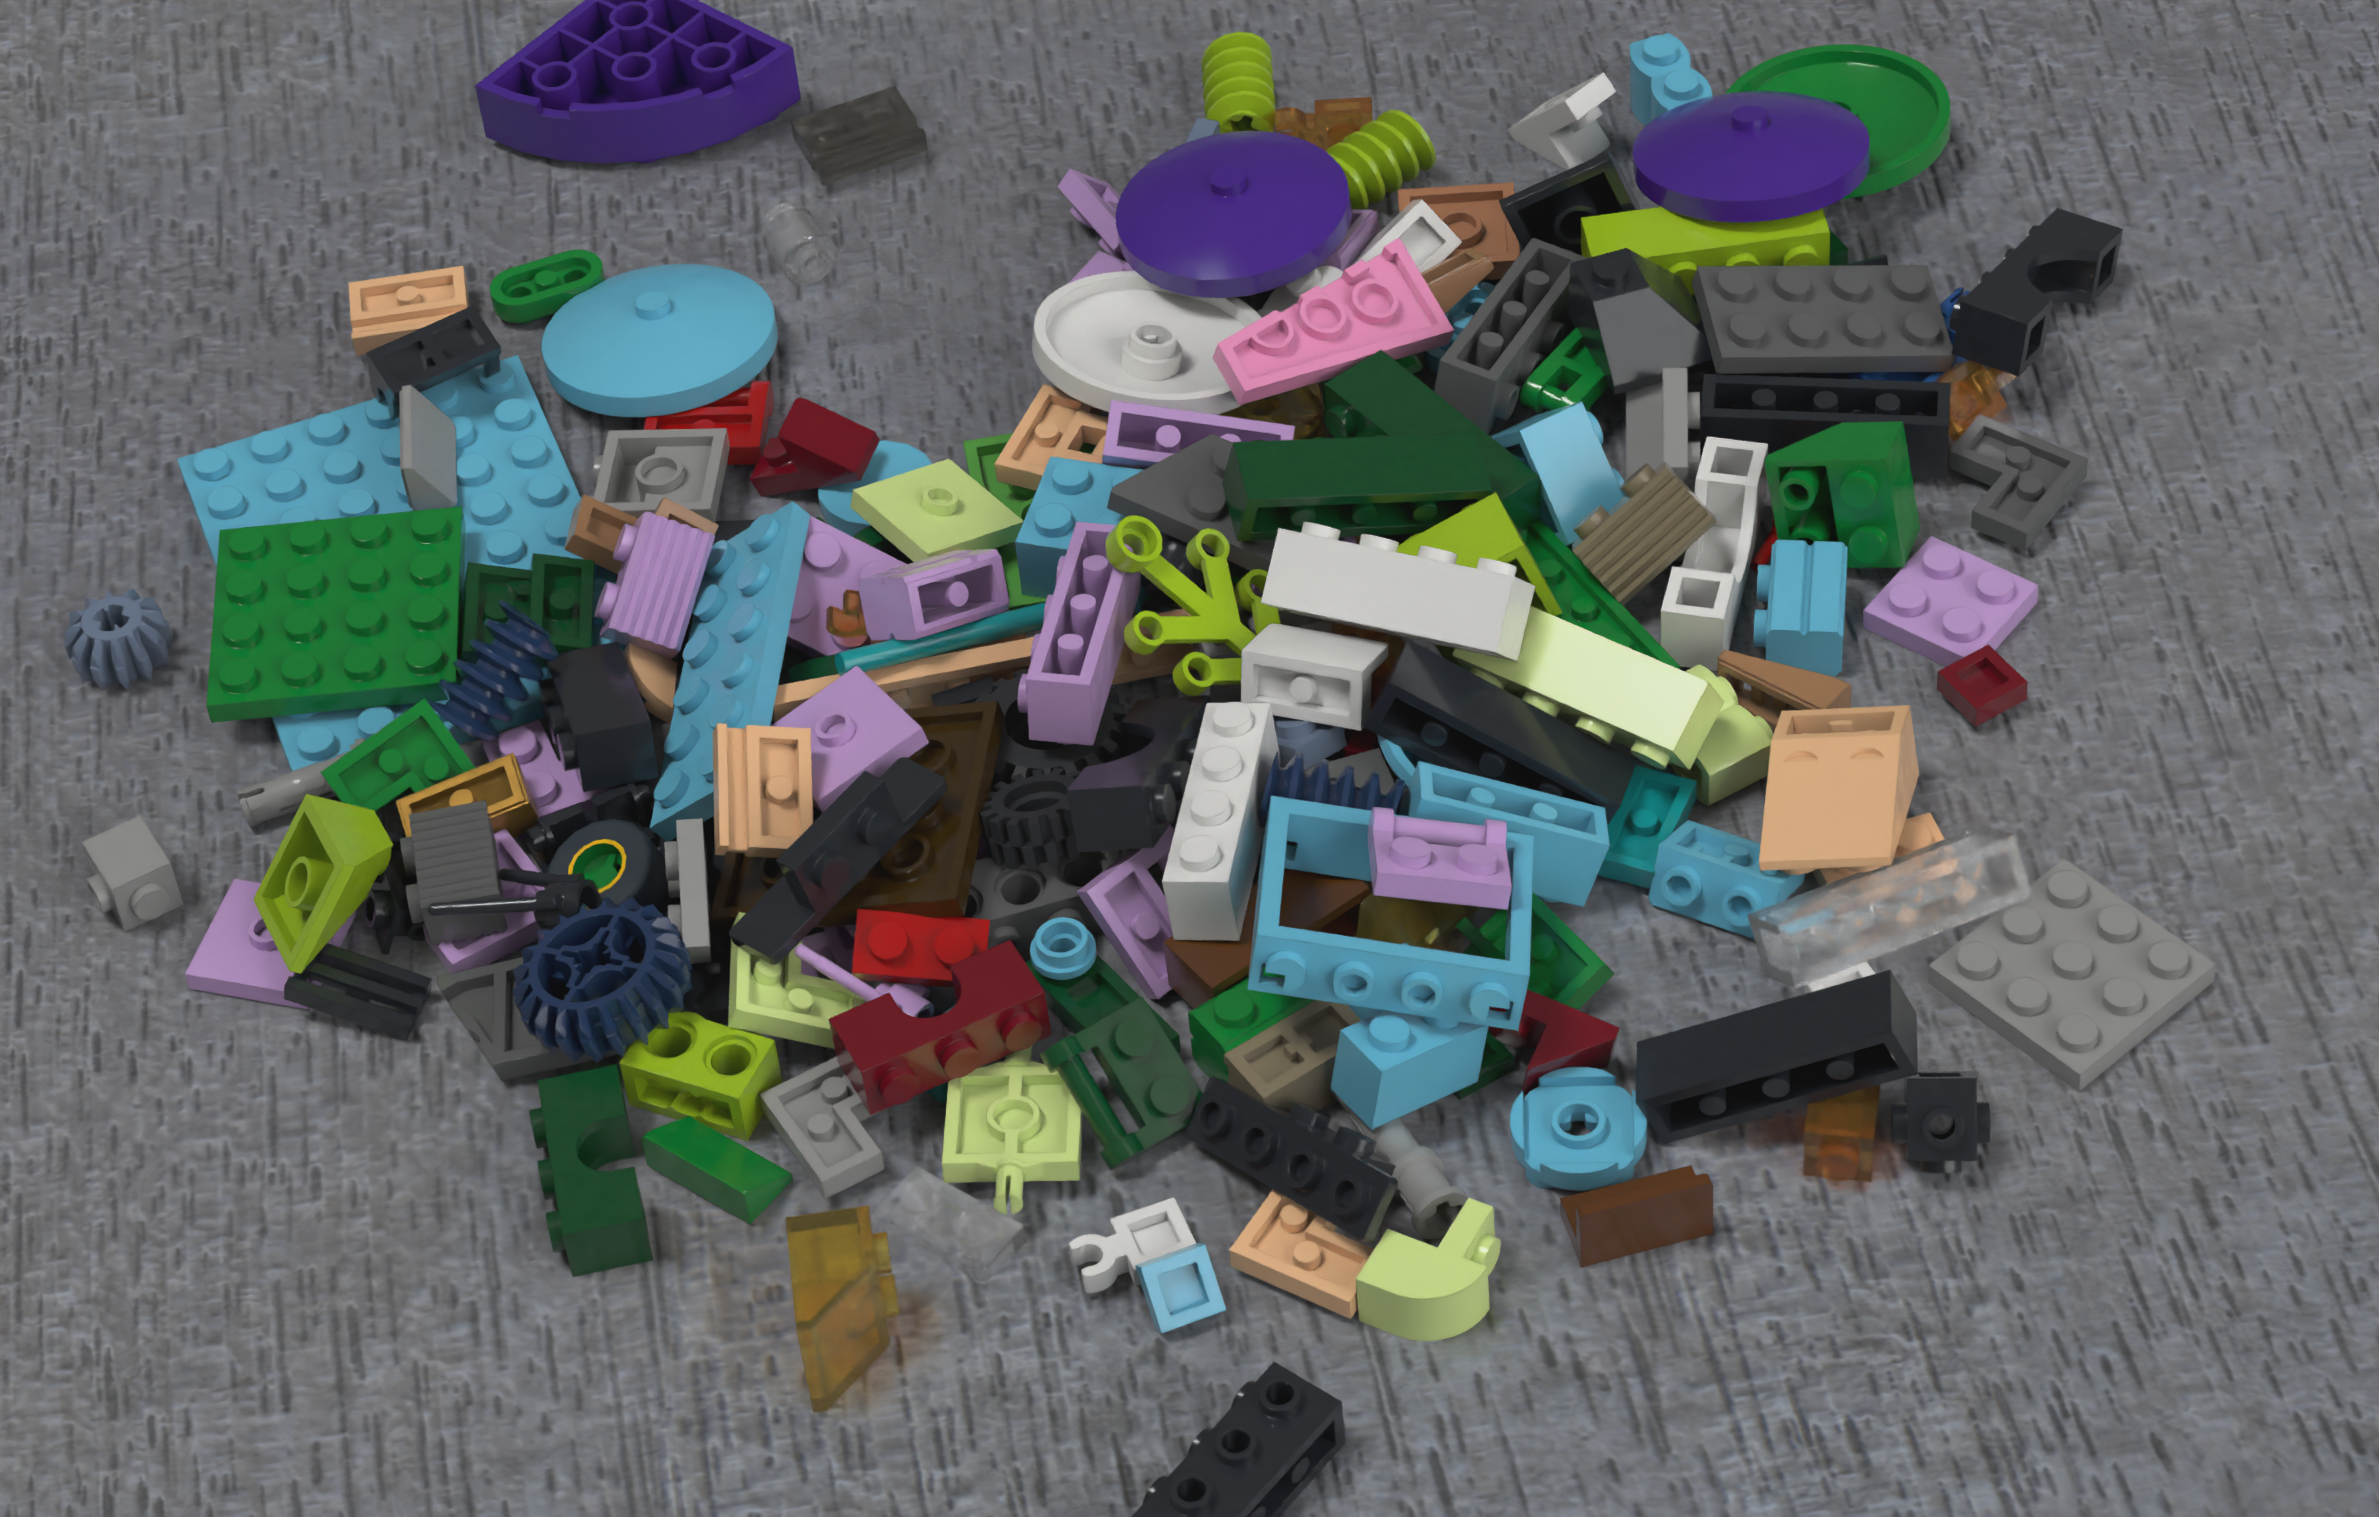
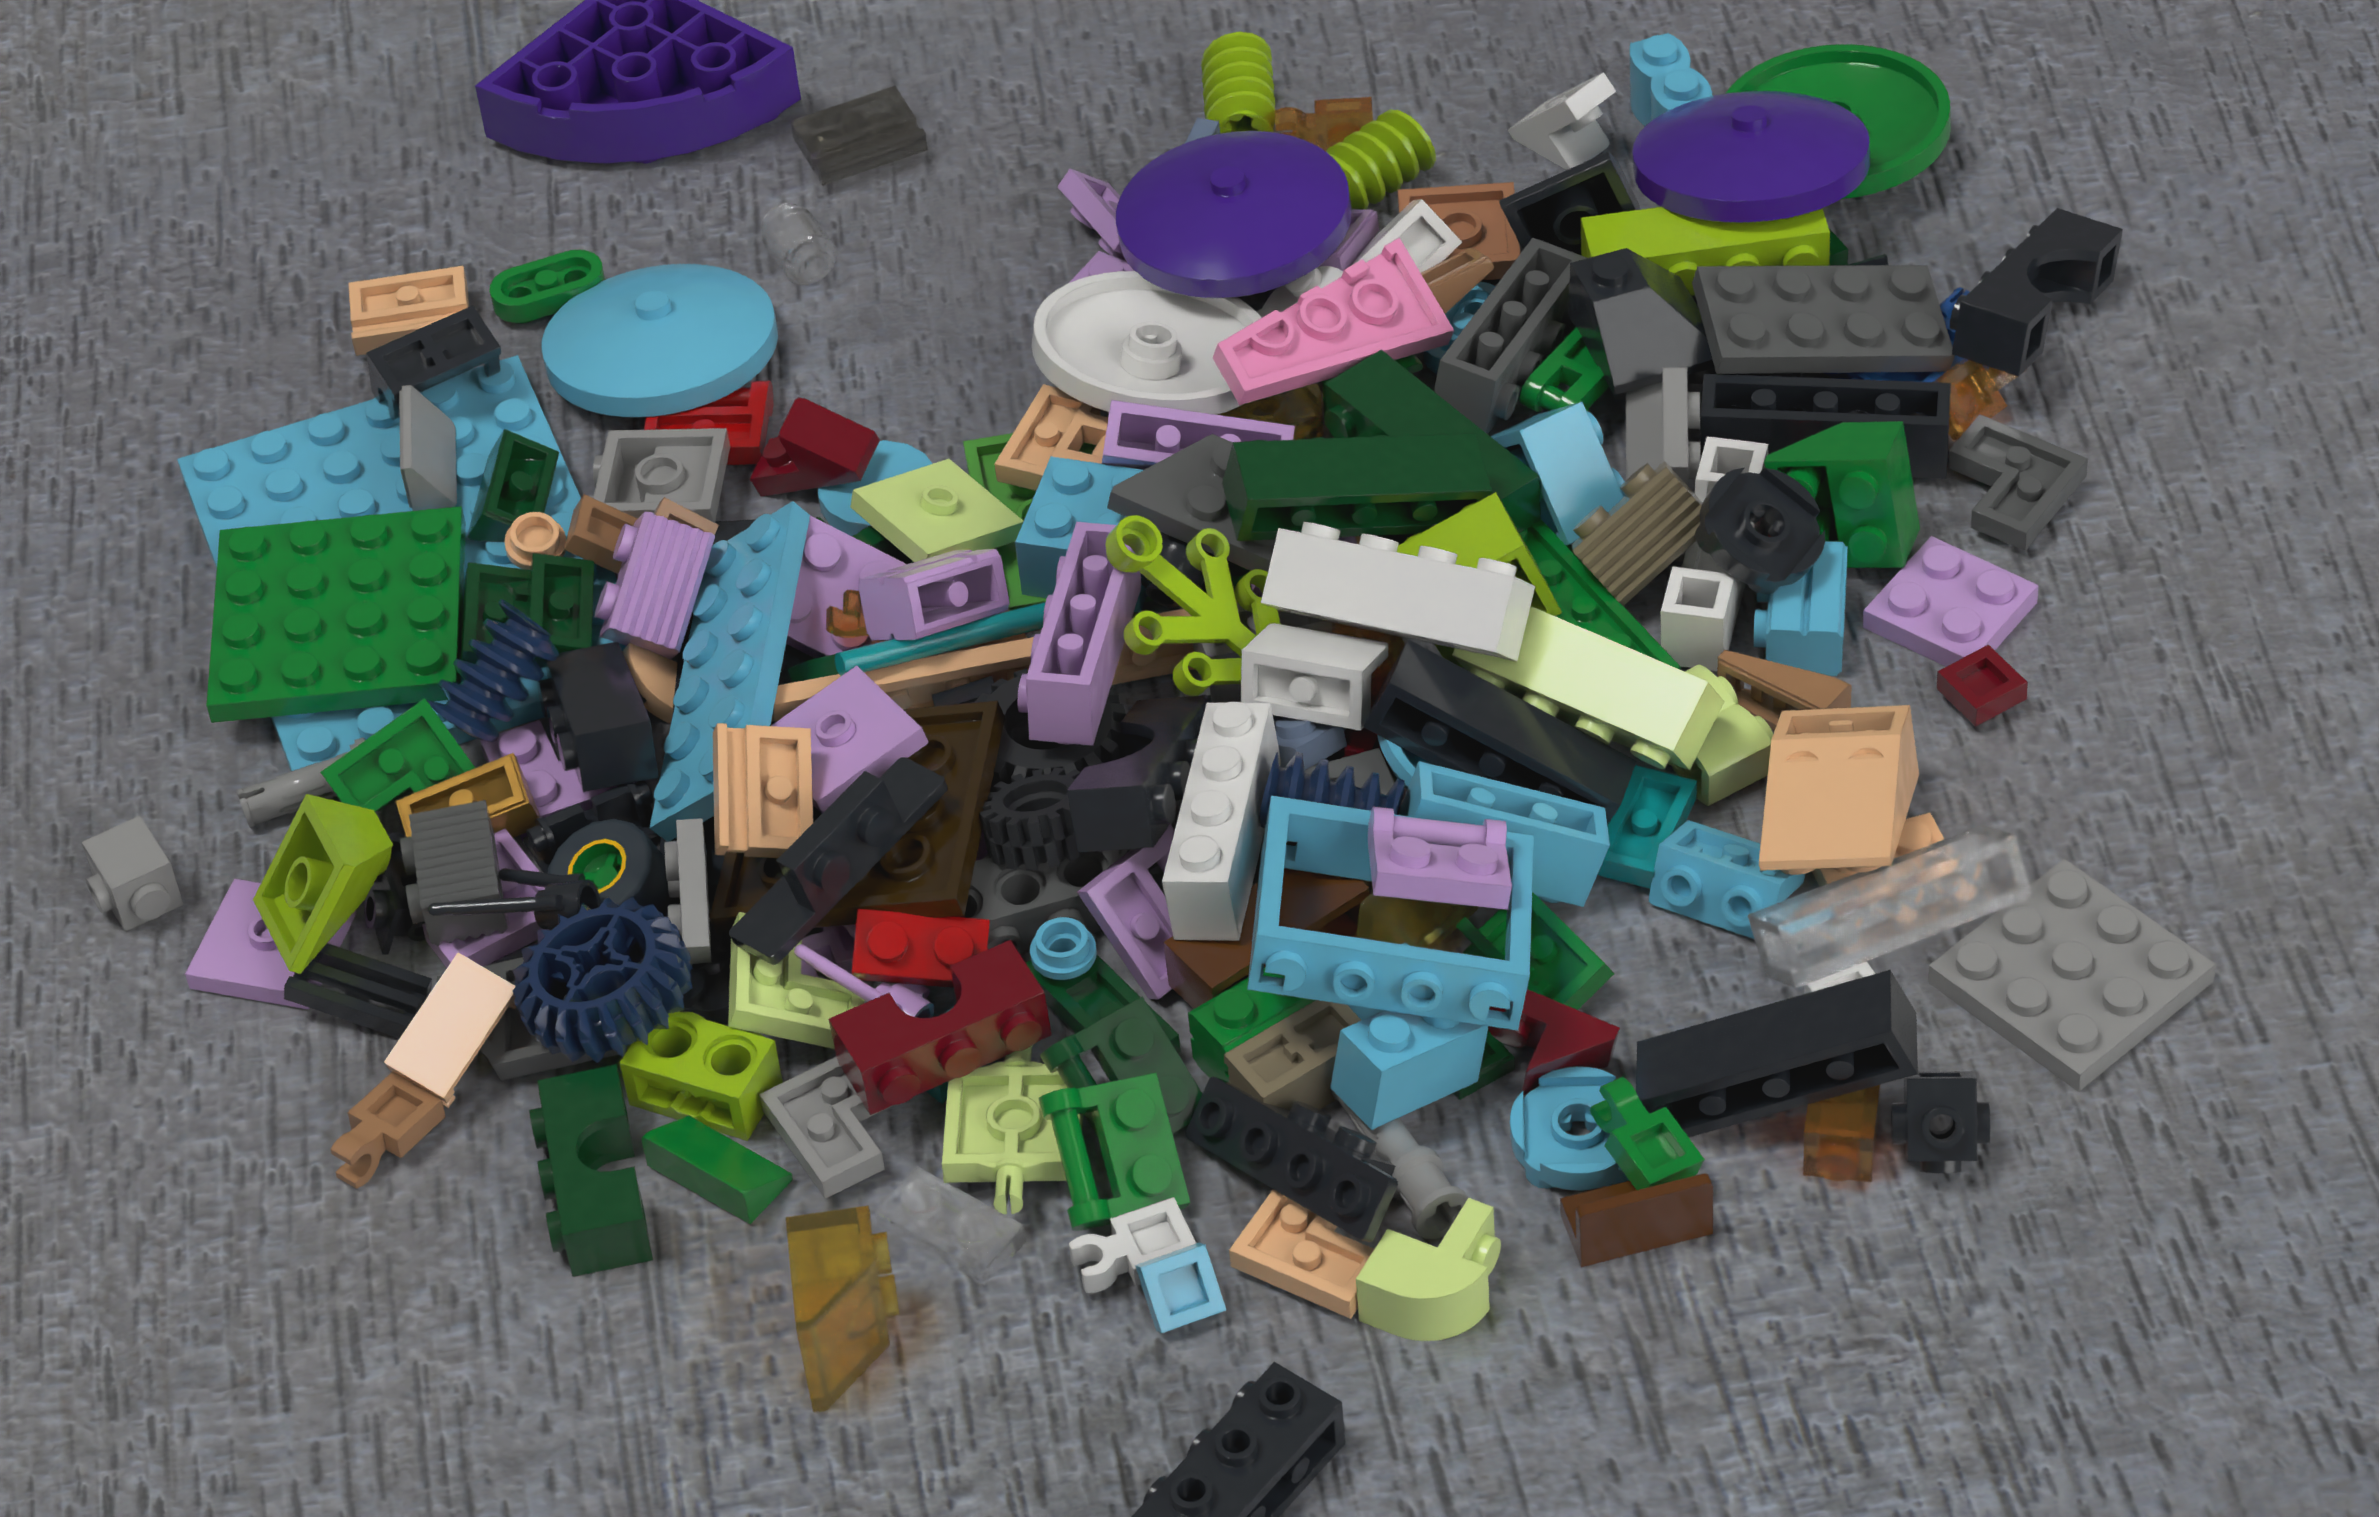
(117, 639): sand blue gear -> none
(387, 1119): none -> medium nougat plate
(451, 1027): none -> light nougat hinge
(512, 484): none -> dark green slope
(533, 534): none -> light nougat plate
(1133, 1143): none -> green plate
(1644, 1145): none -> green plate
(1740, 549): none -> black plate

